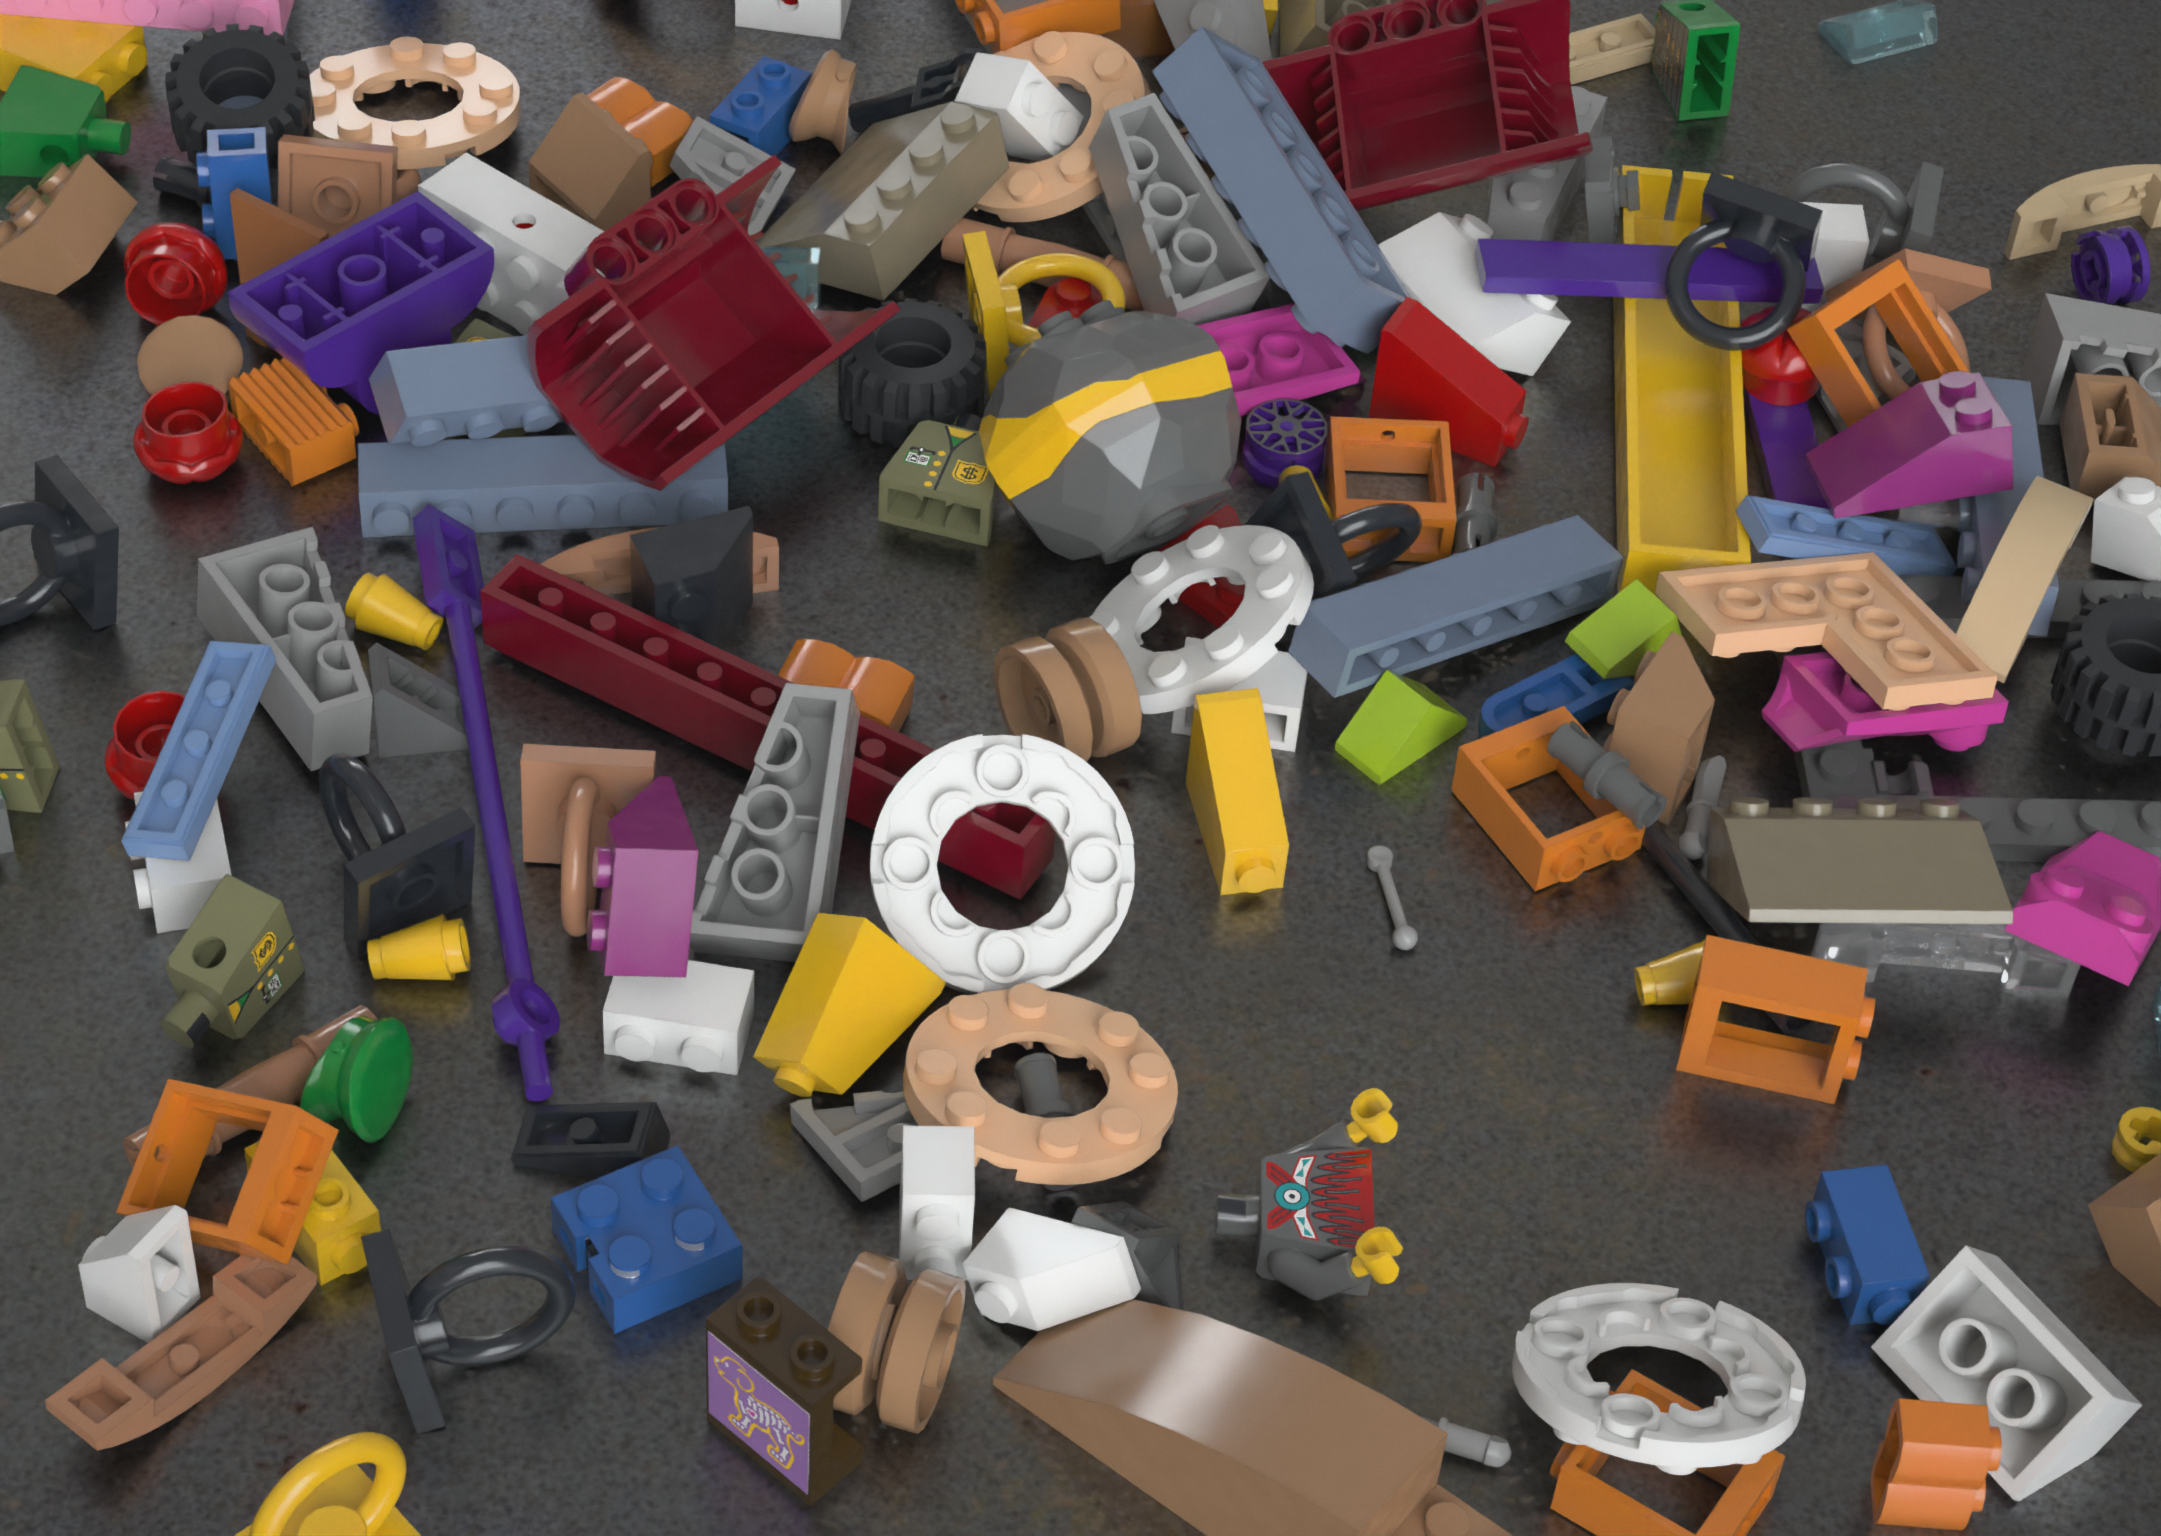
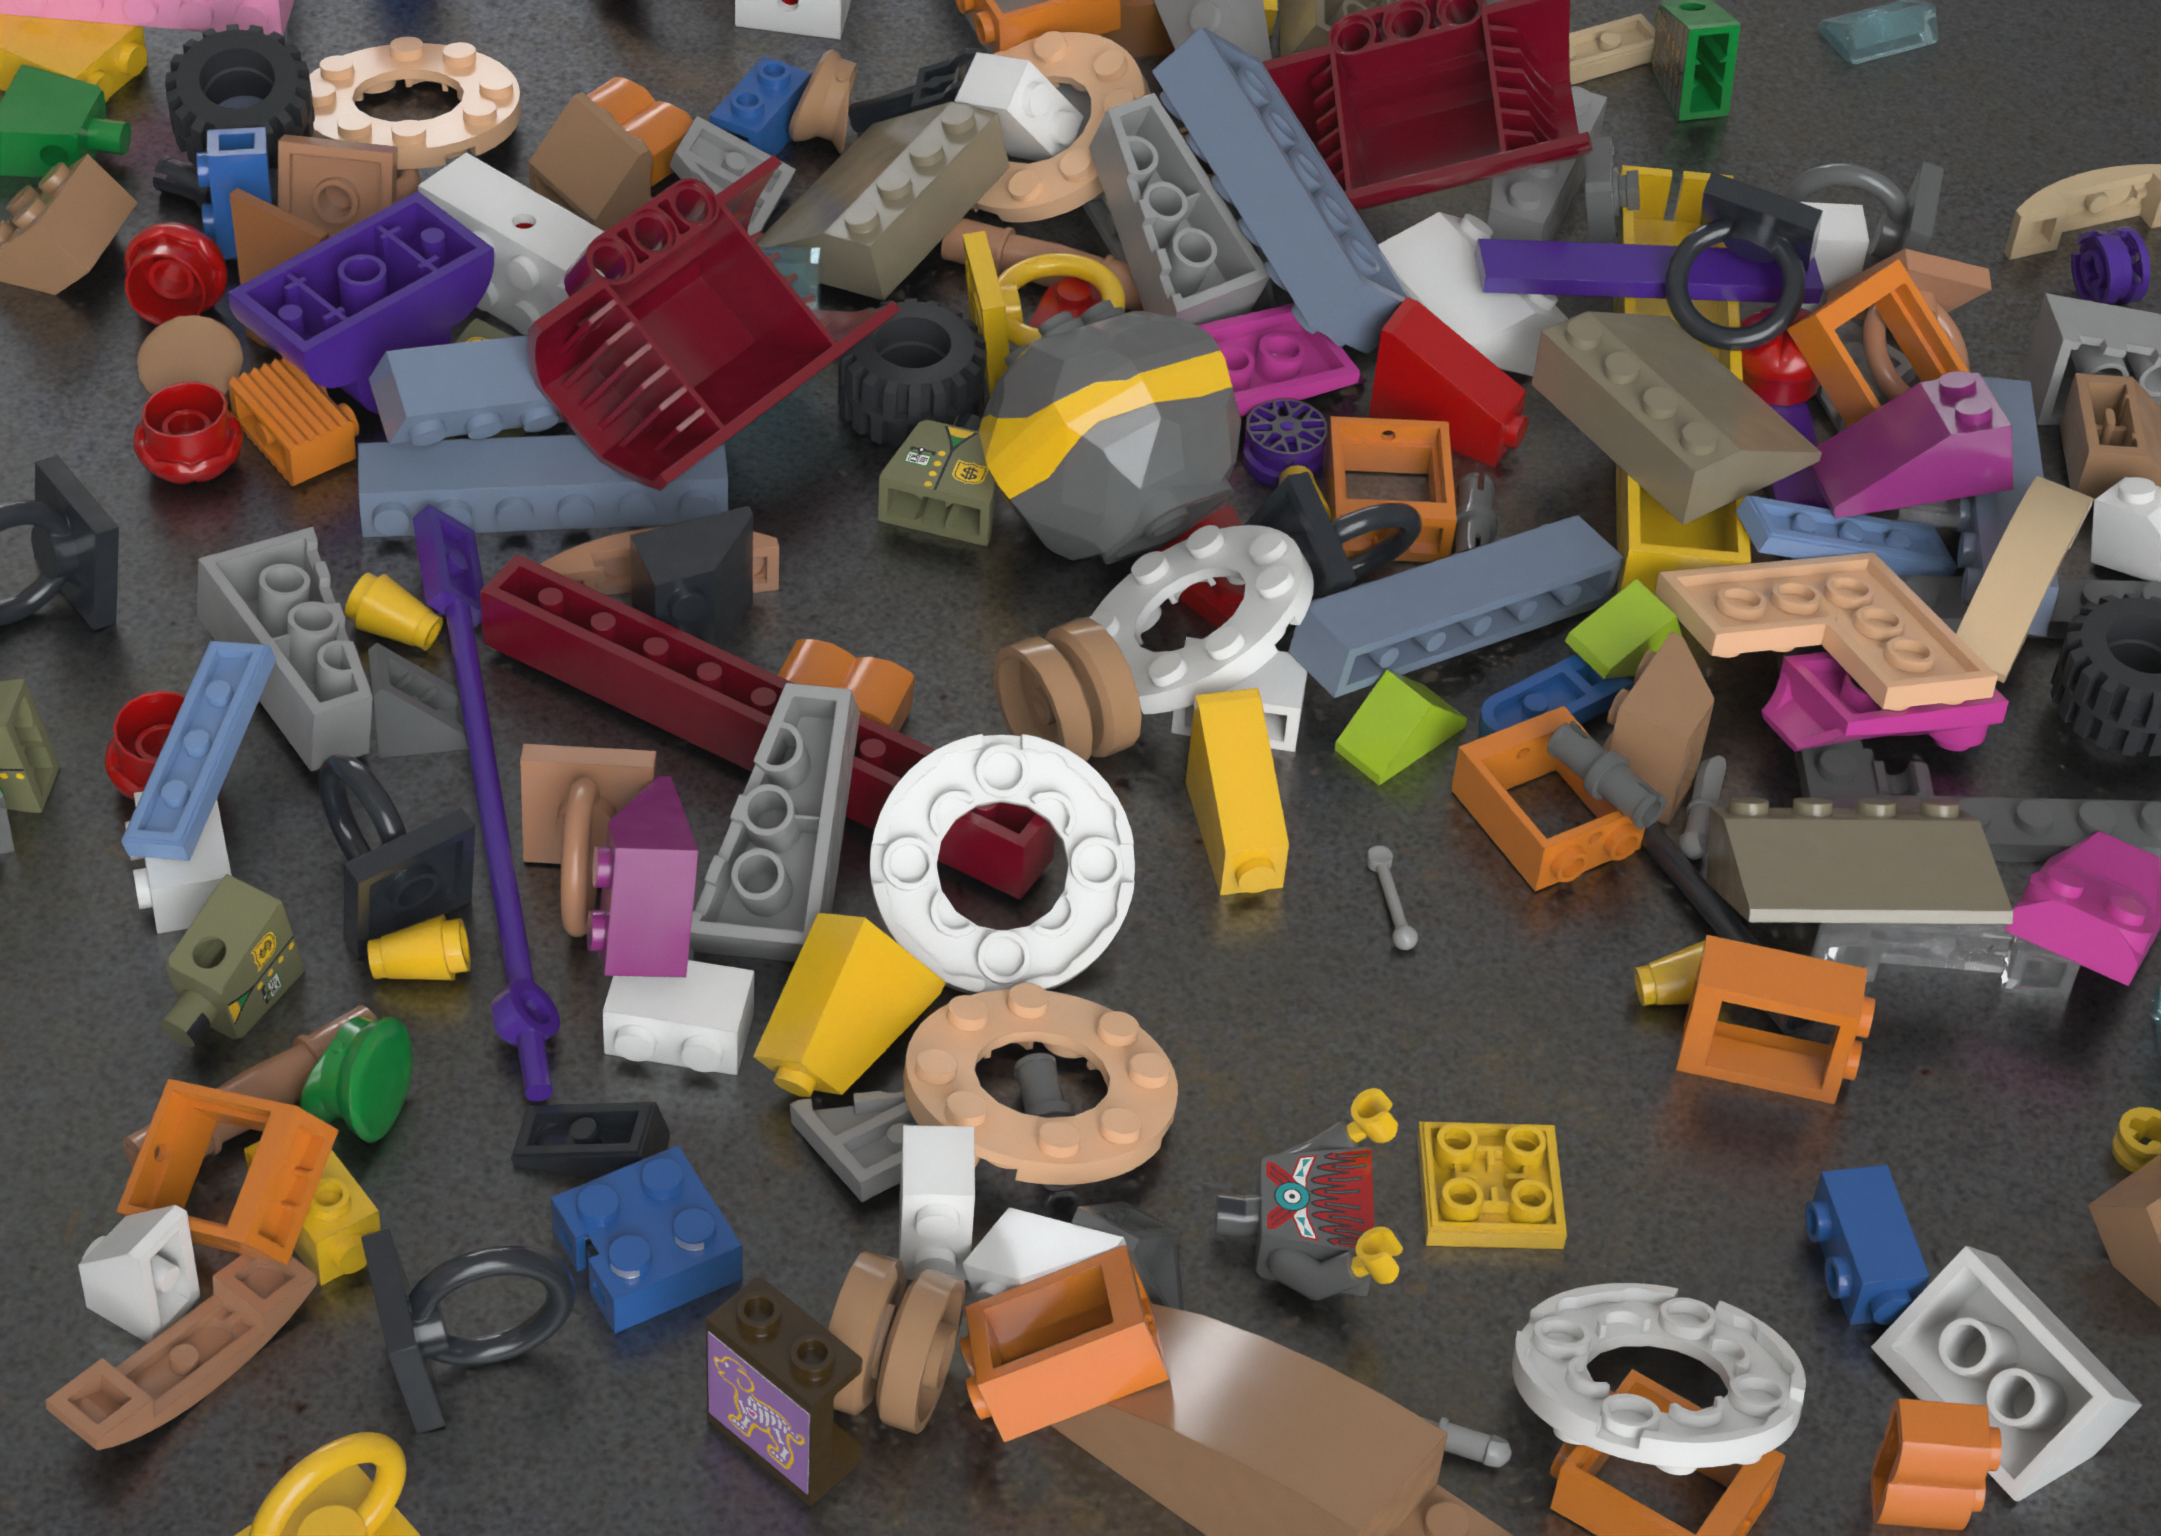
(1071, 1373): none -> orange window
(1491, 1185): none -> yellow tile
(1666, 410): none -> dark tan slope

